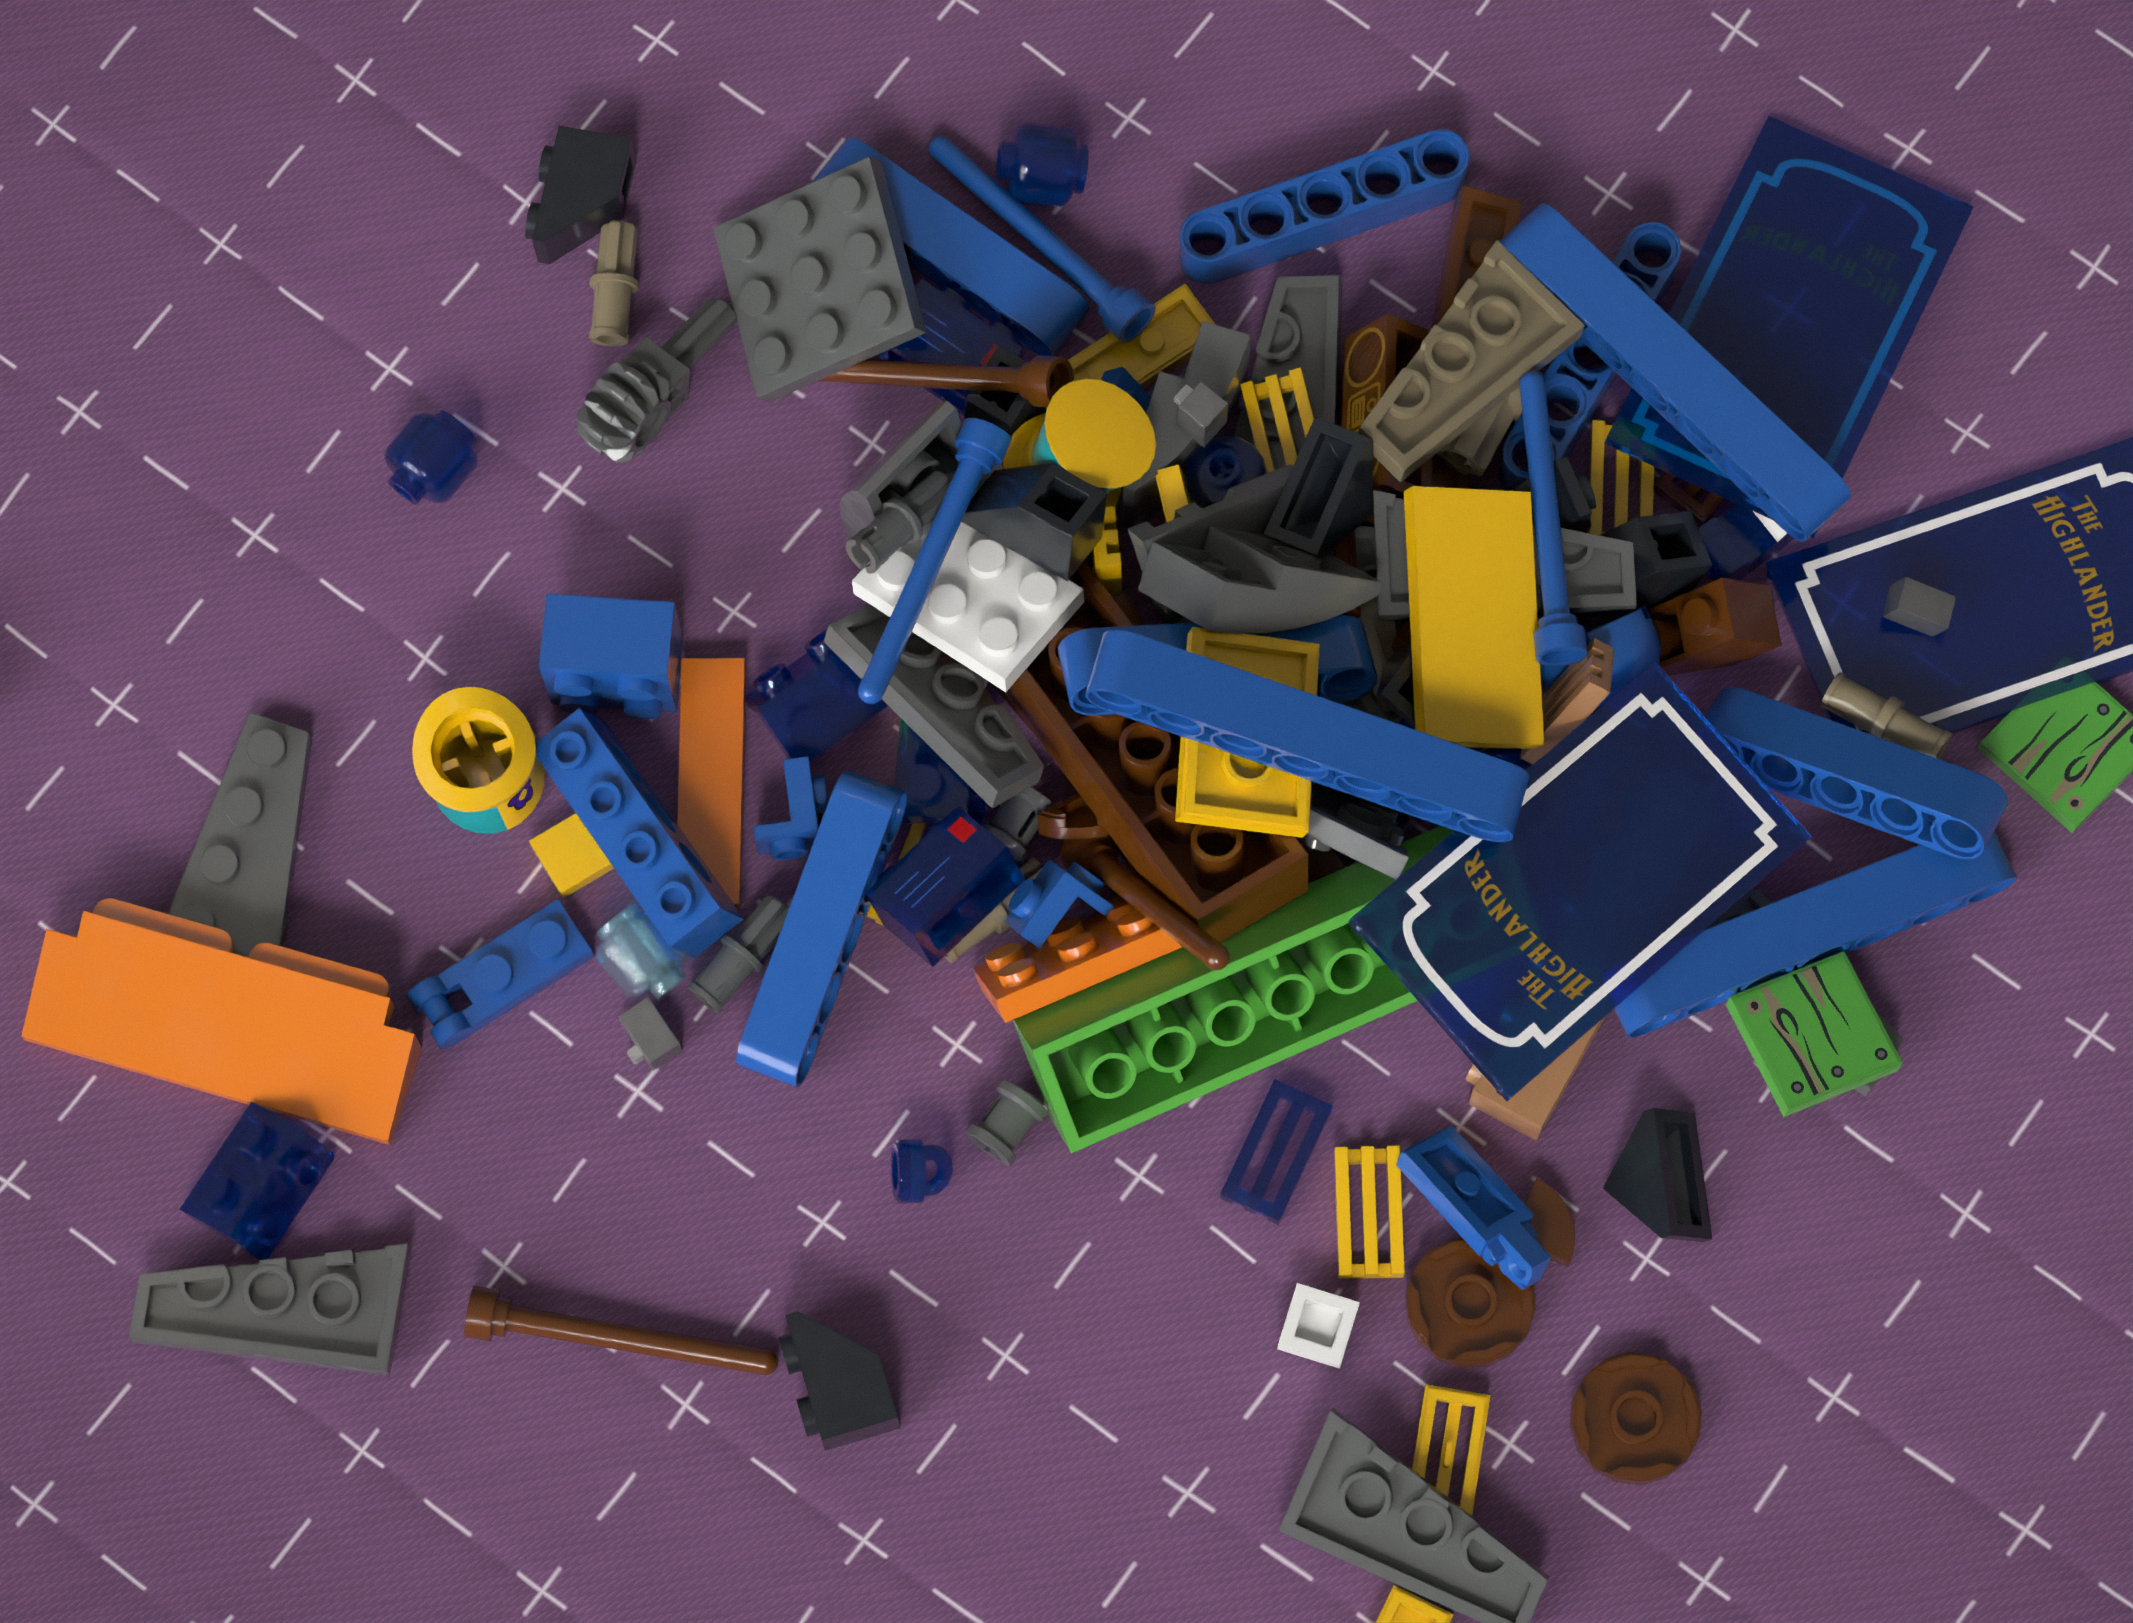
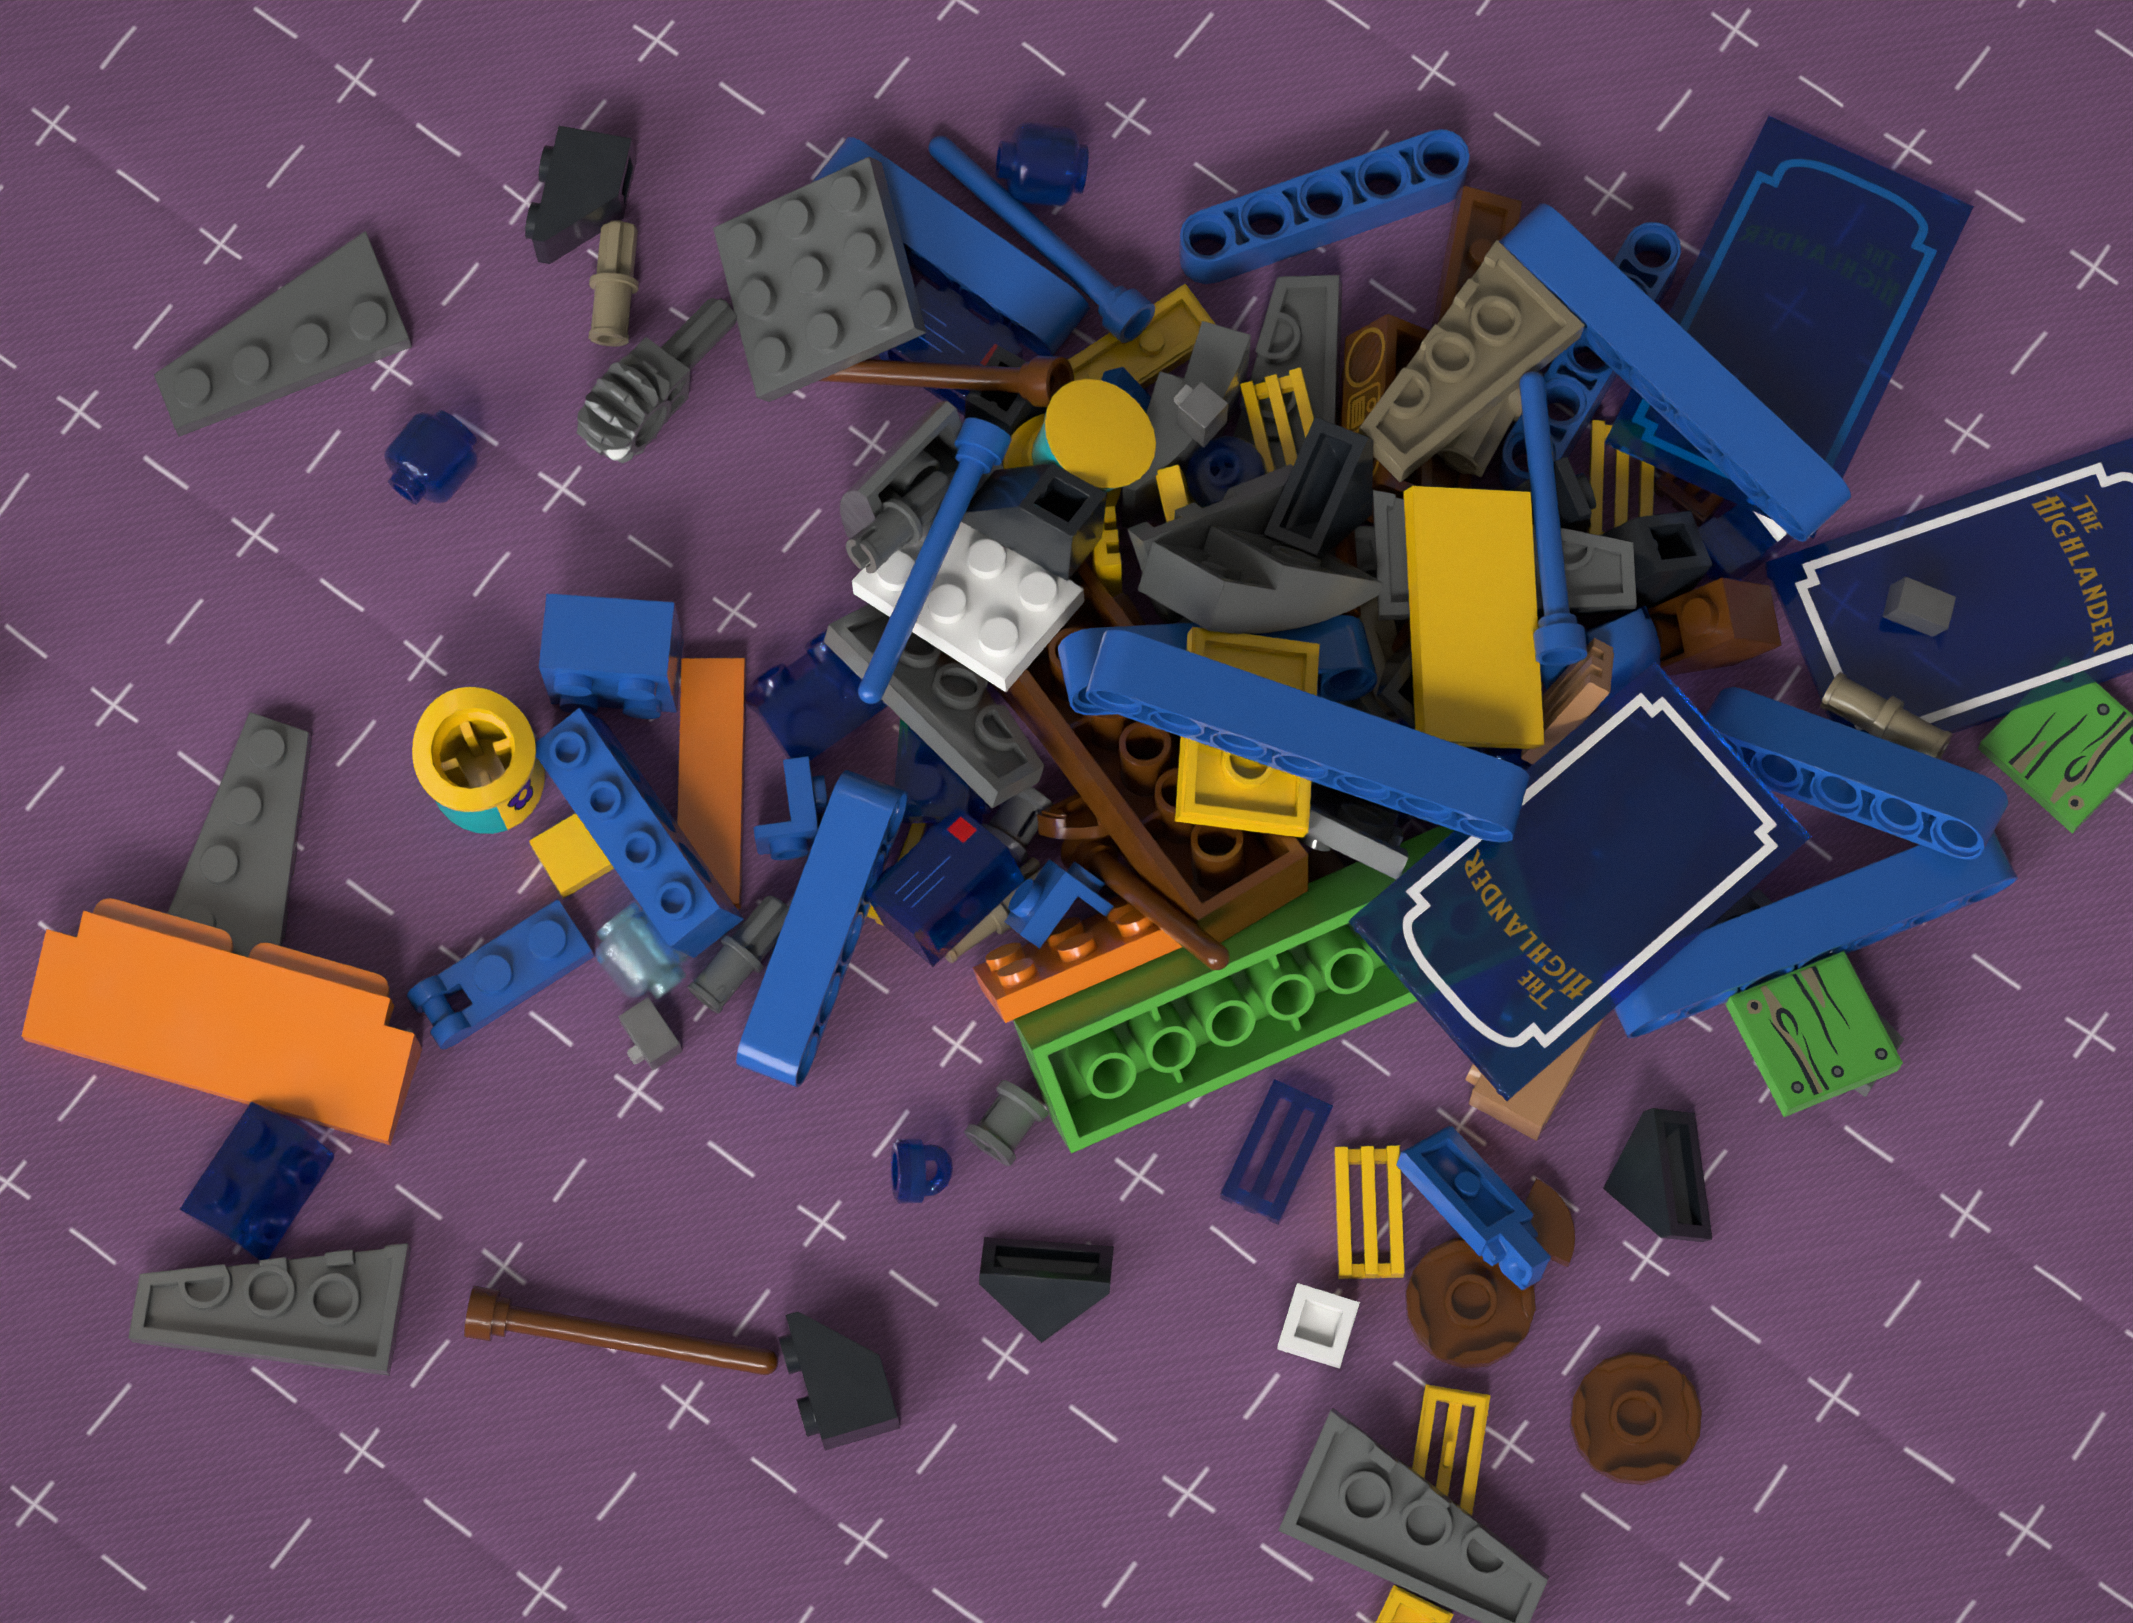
(297, 337): none -> dark grey wing
(1045, 1281): none -> black slope

